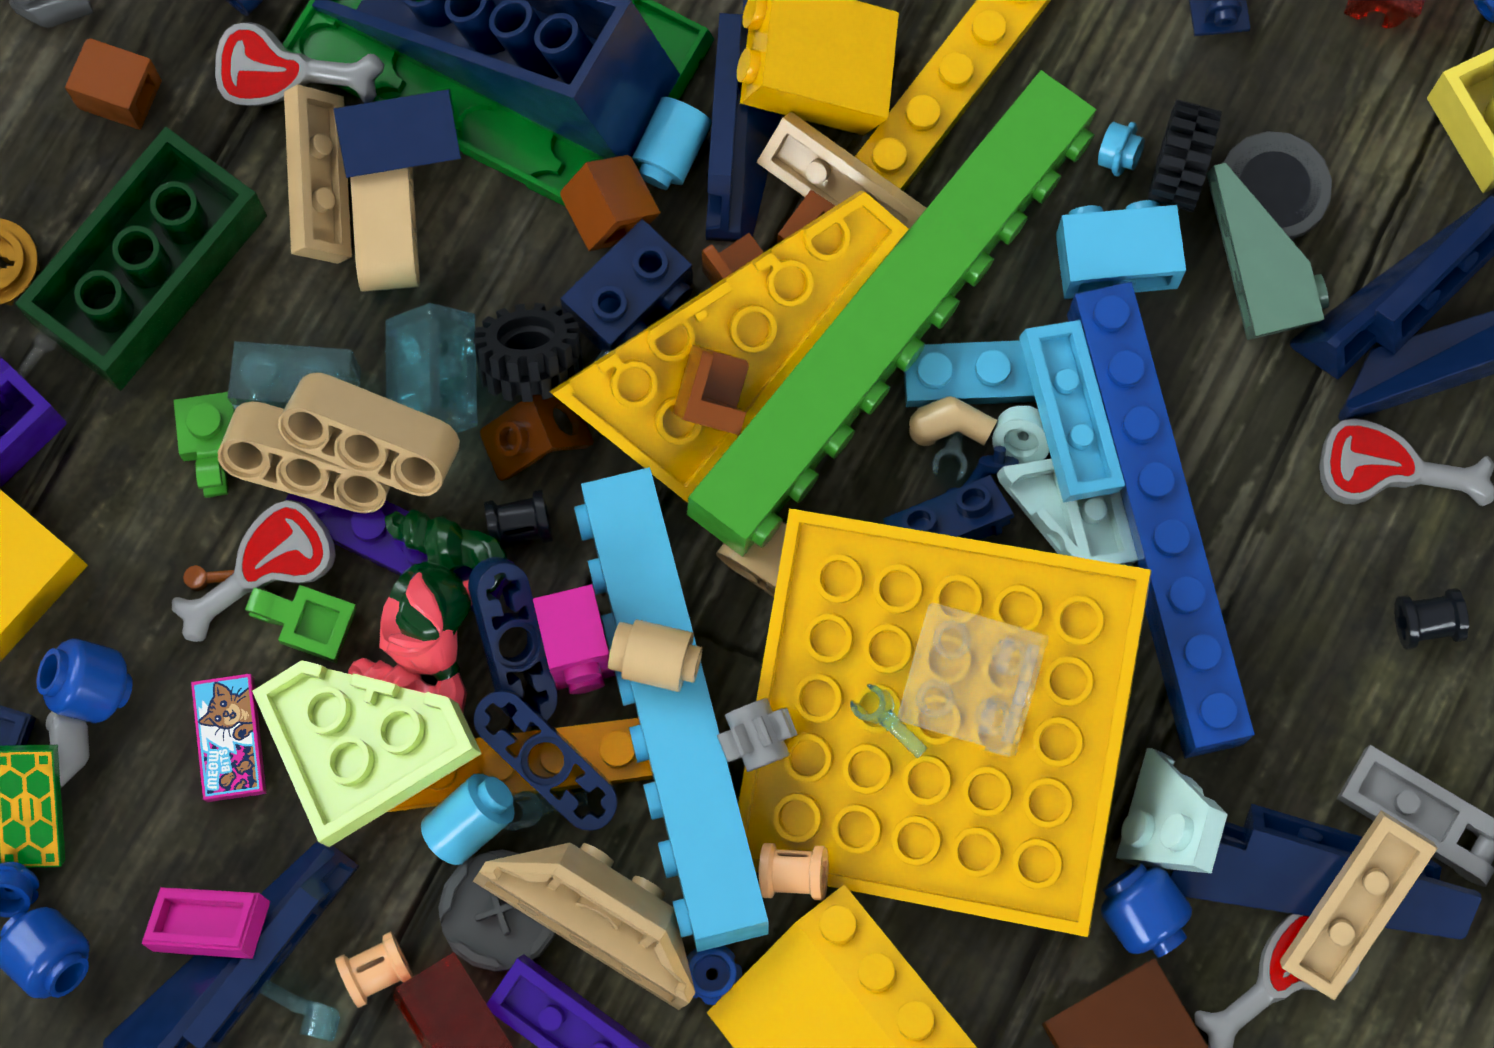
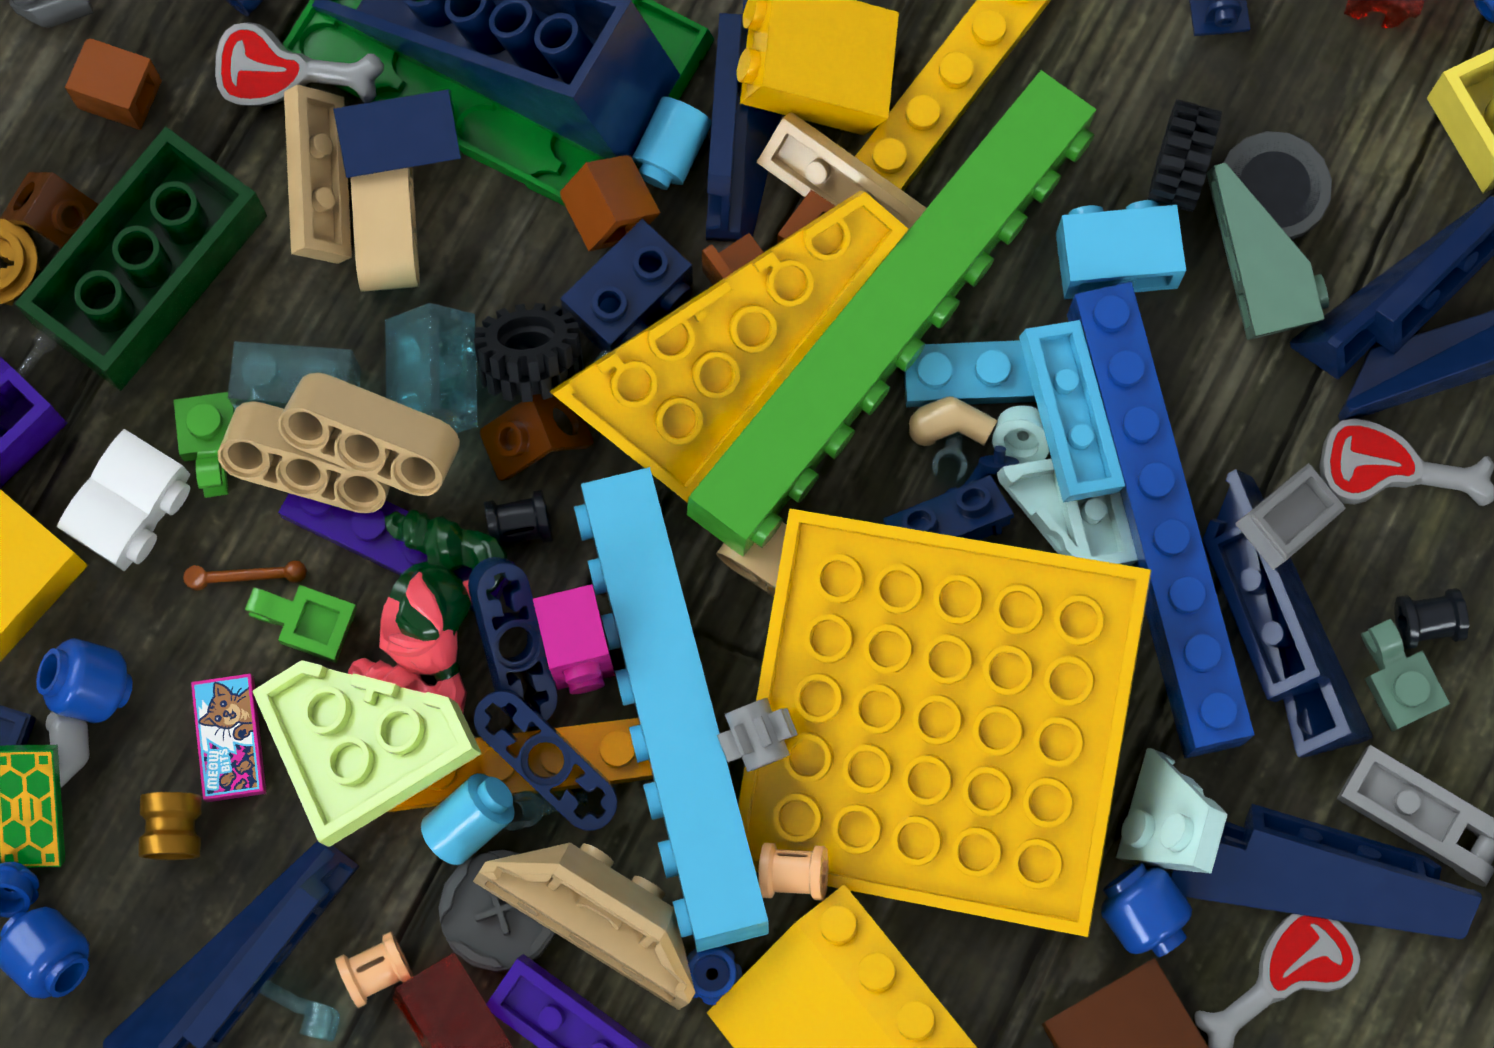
(53, 208): none -> reddish brown bracket
(125, 501): none -> white brick
(170, 826): none -> pearl gold wheel
(206, 922): dark pink tile -> none
(280, 545): light grey piece -> none
(654, 654): tan brick -> none
(712, 390): dark orange panel -> none
(889, 721): clear light blue hand -> none
(972, 678): clear bracket -> none
(1121, 148): medium azure plate -> none
(1283, 632): none -> dark blue wedge
(1290, 516): none -> light grey tile
(1358, 905): tan plate -> none
(1404, 685): none -> sand green plate

